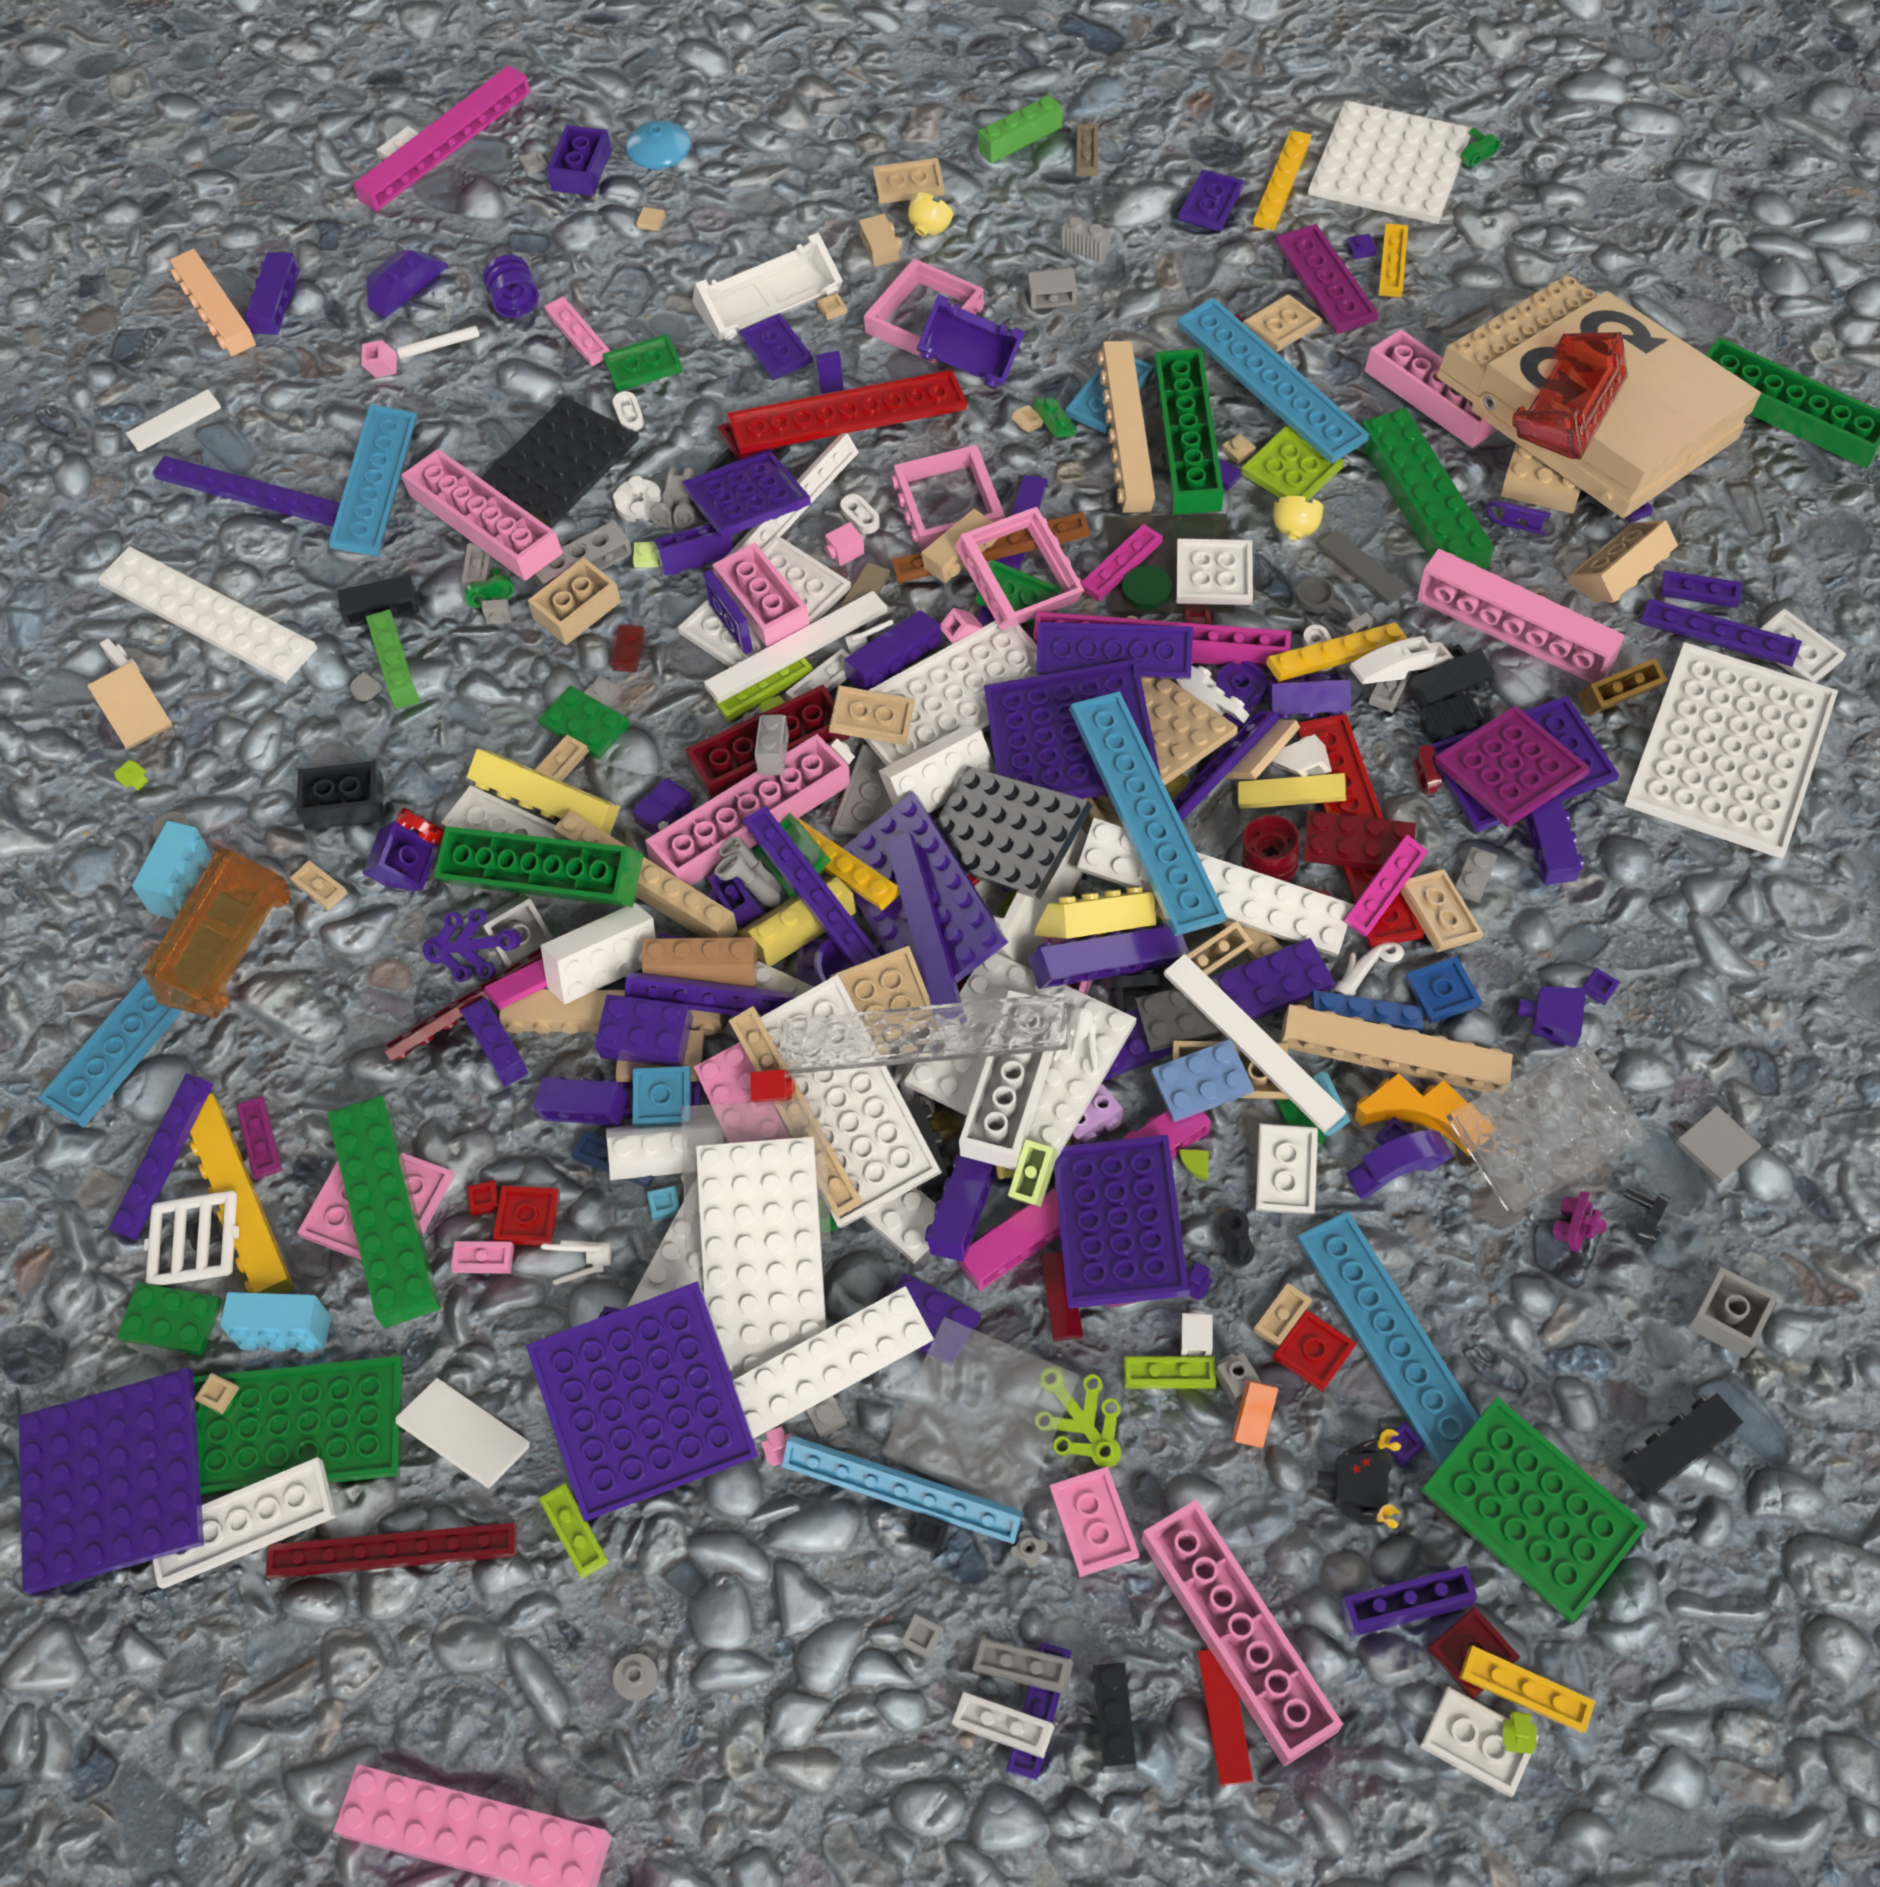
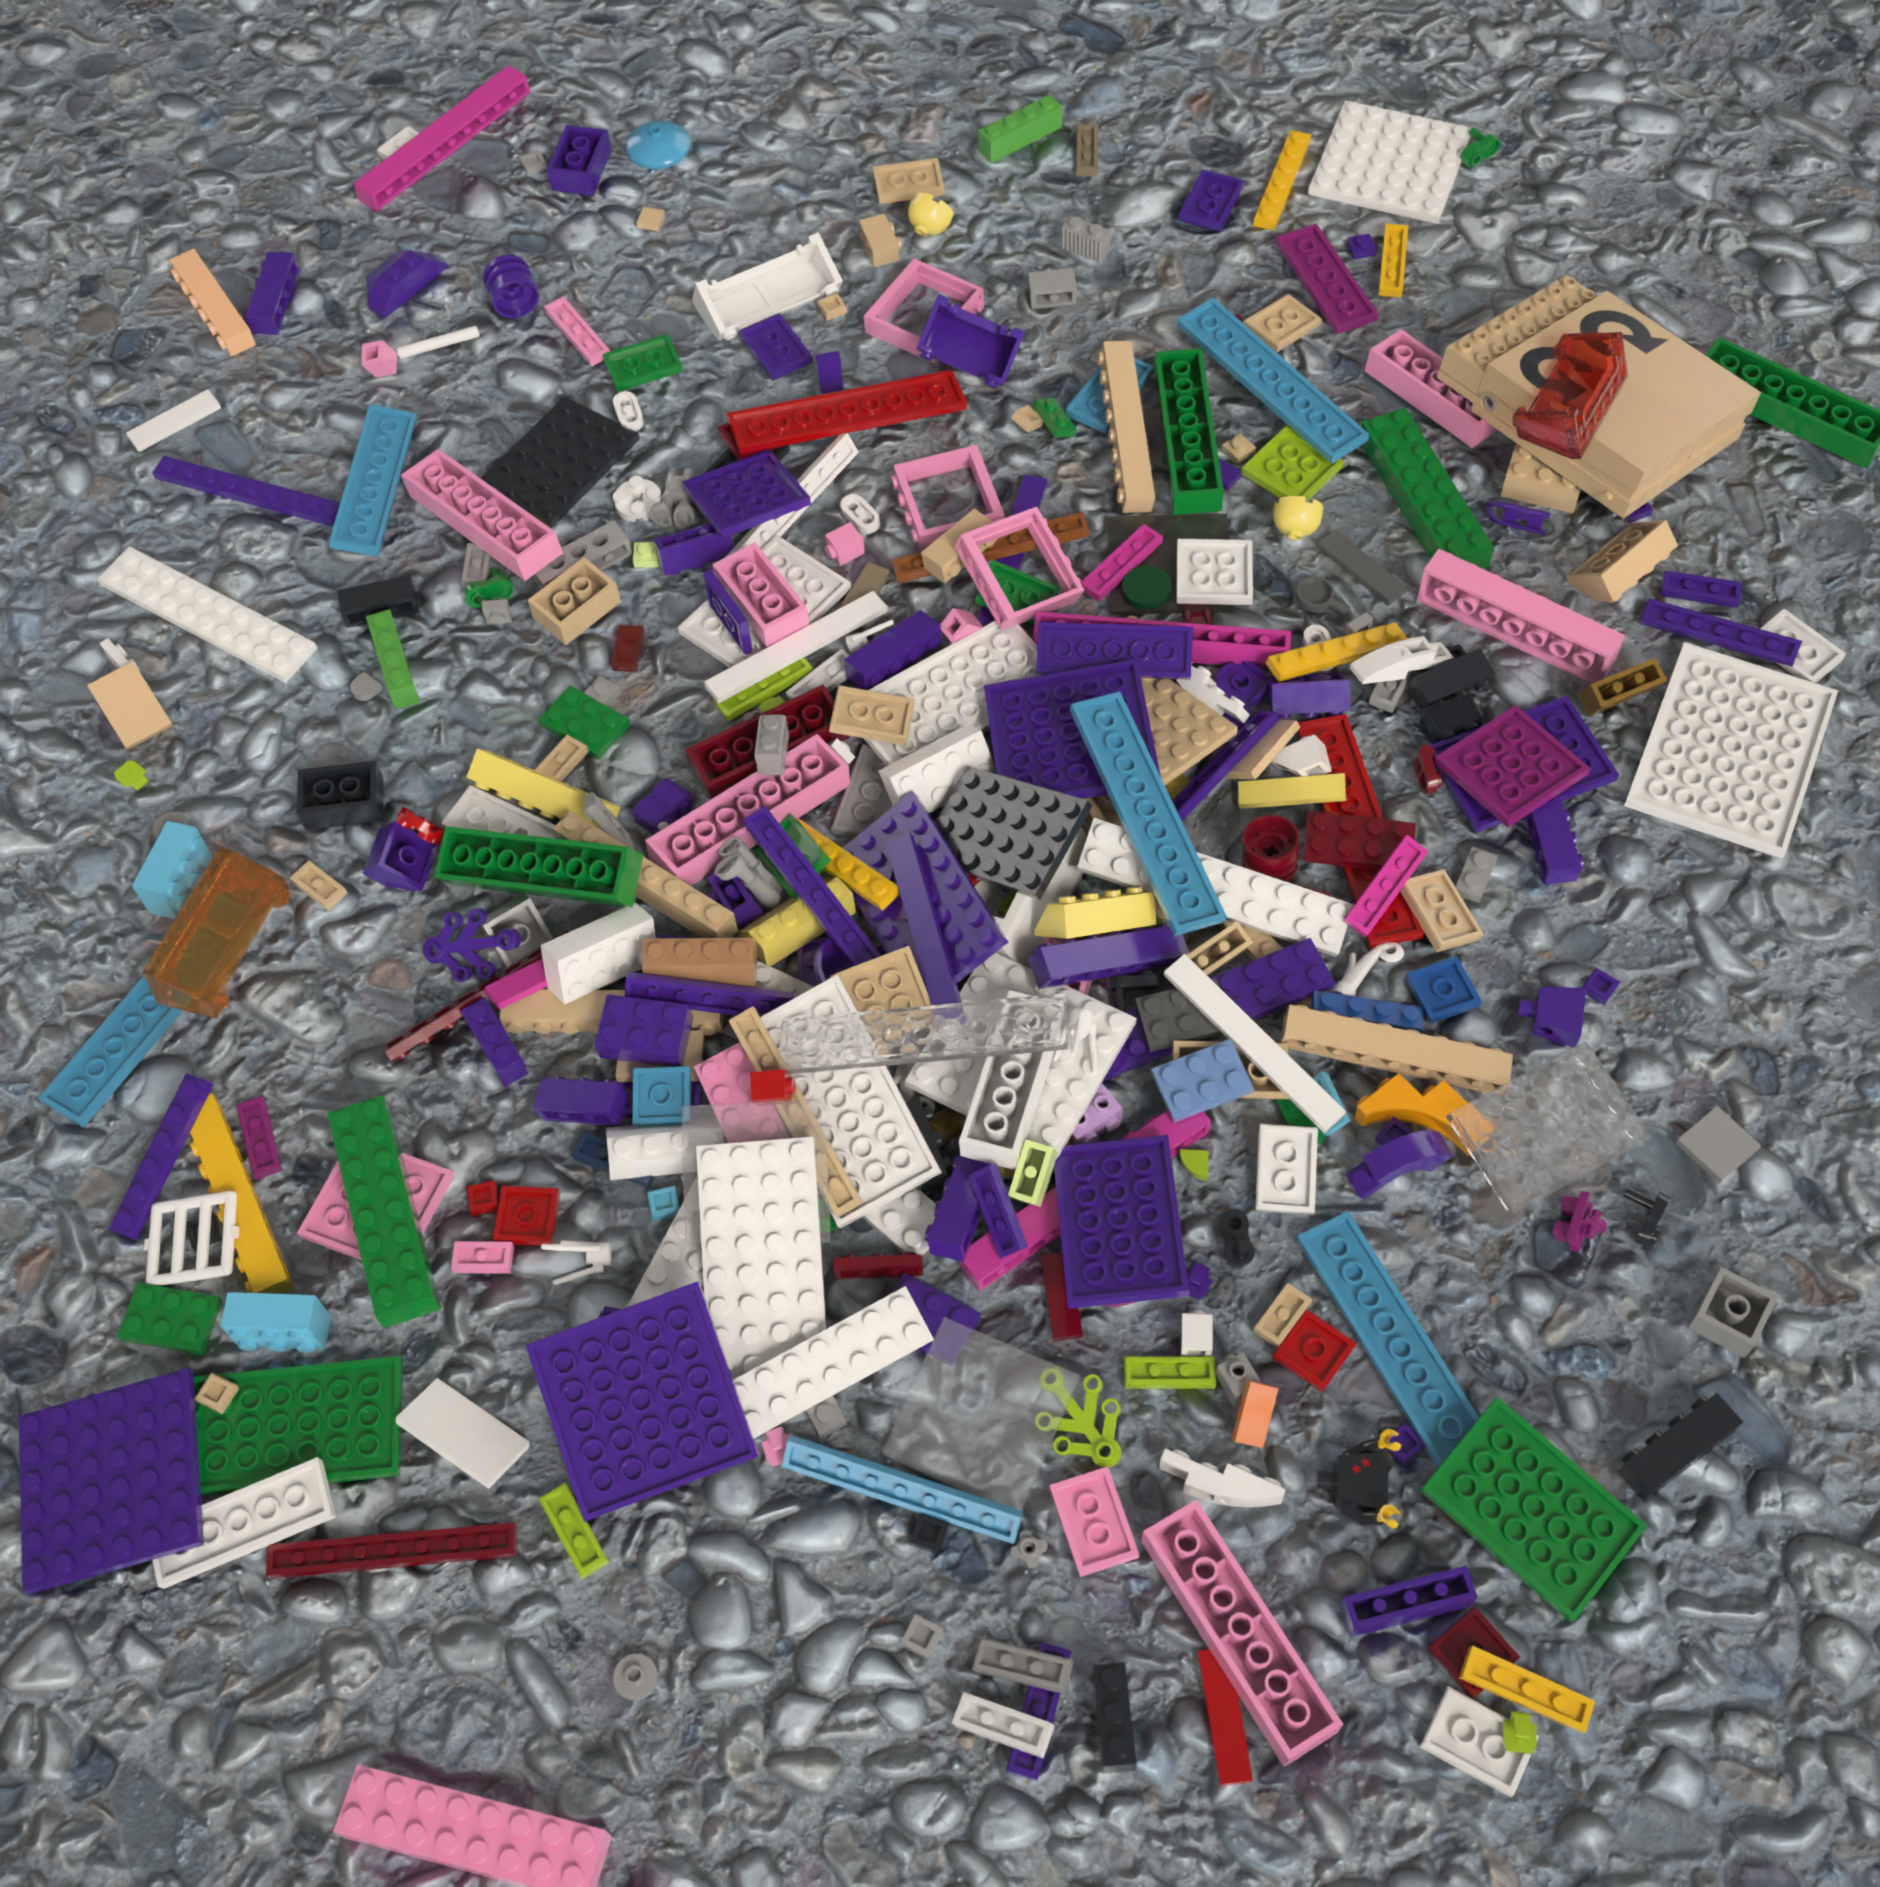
(598, 812): none -> light grey hinge
(878, 1266): none -> dark red plate
(998, 1211): none -> dark purple plate
(1232, 1488): none -> white slope

